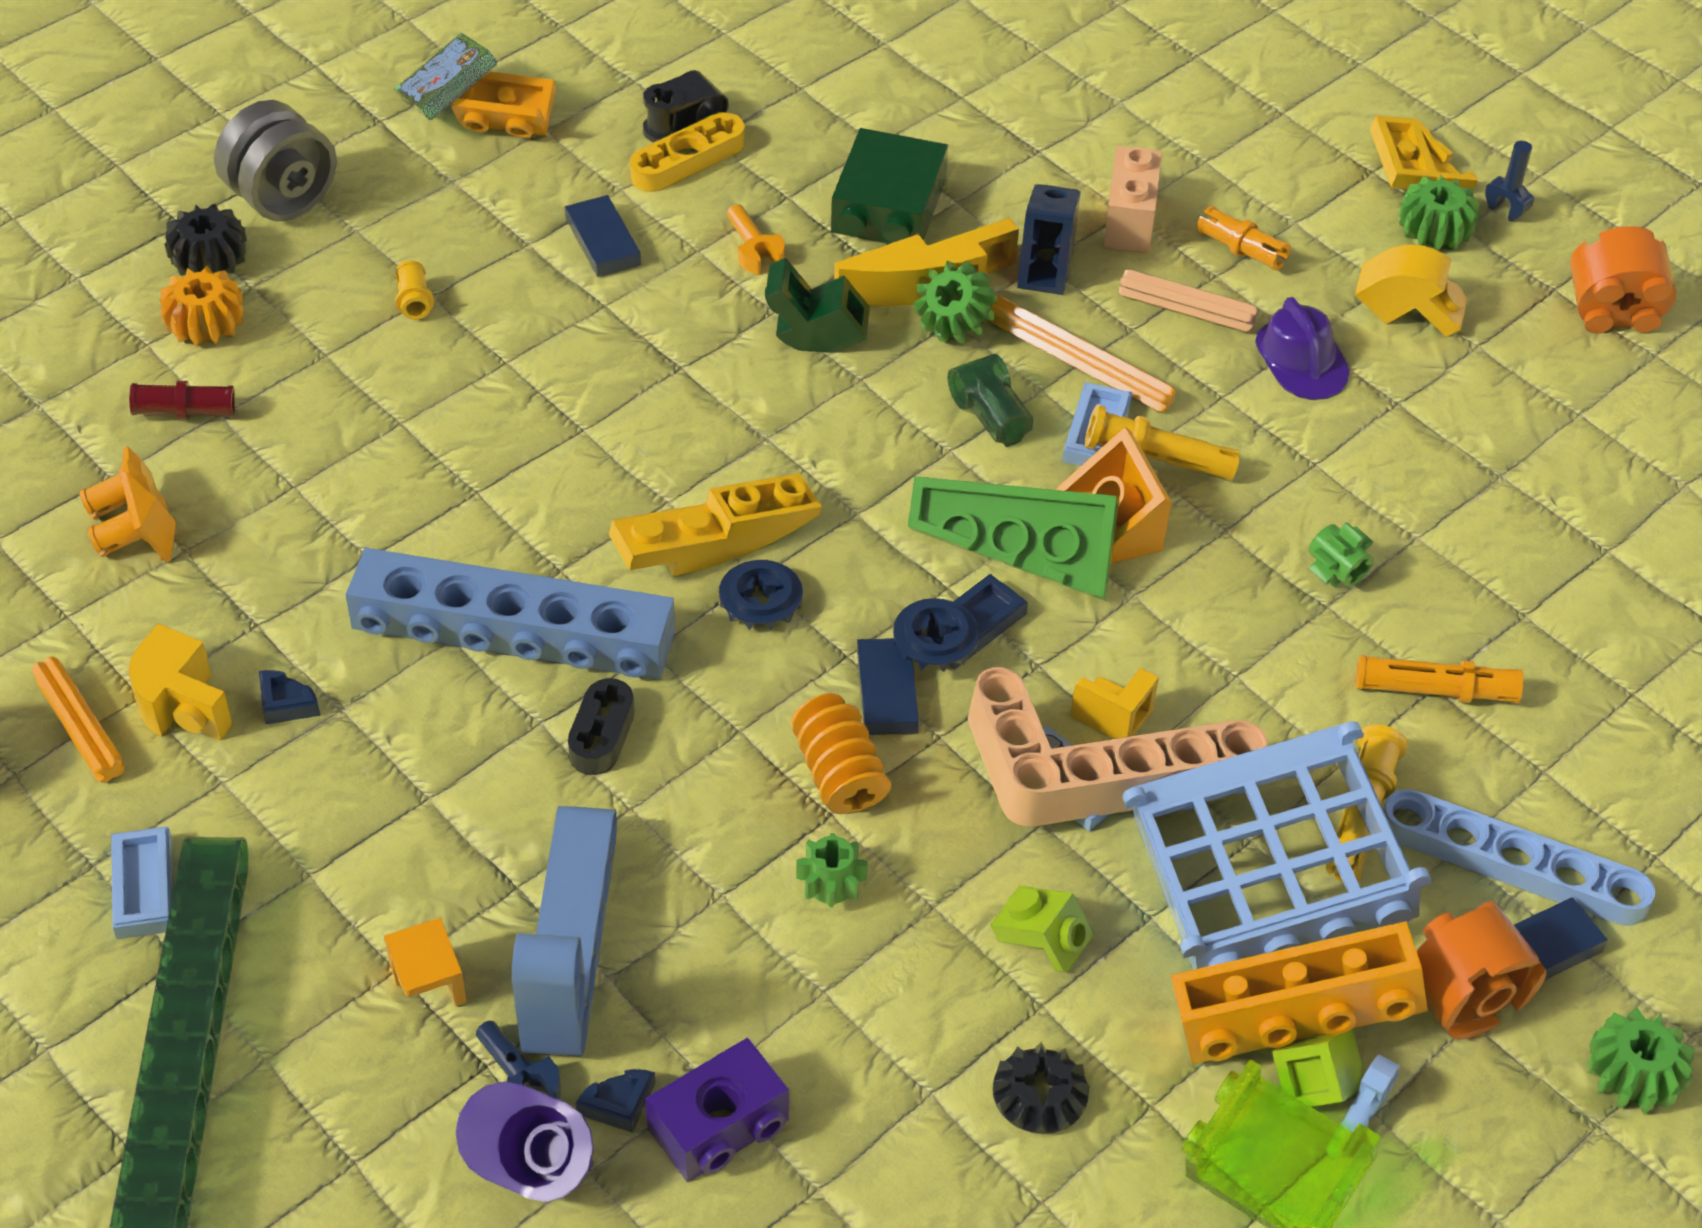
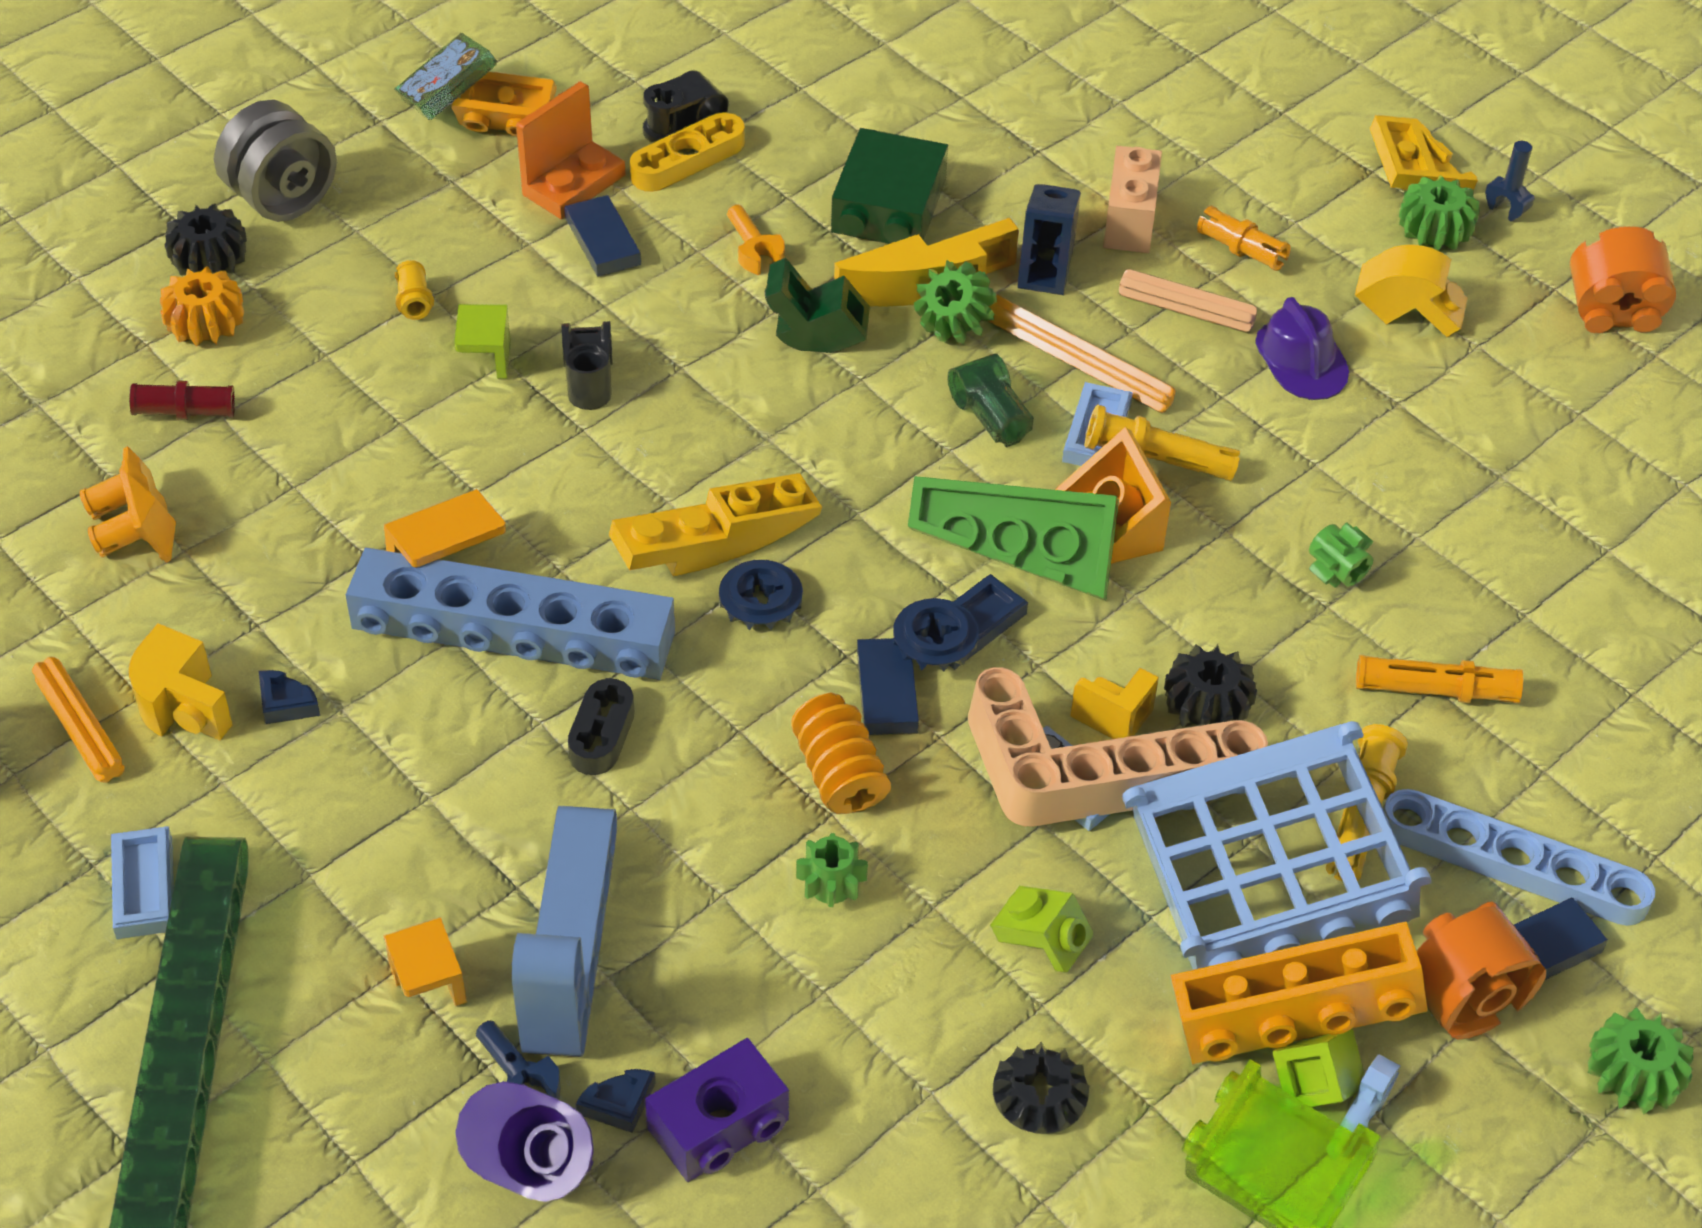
(444, 529): none -> light orange panel
(484, 330): none -> lime panel
(558, 153): none -> orange bracket
(587, 364): none -> black piece
(1209, 687): none -> black gear

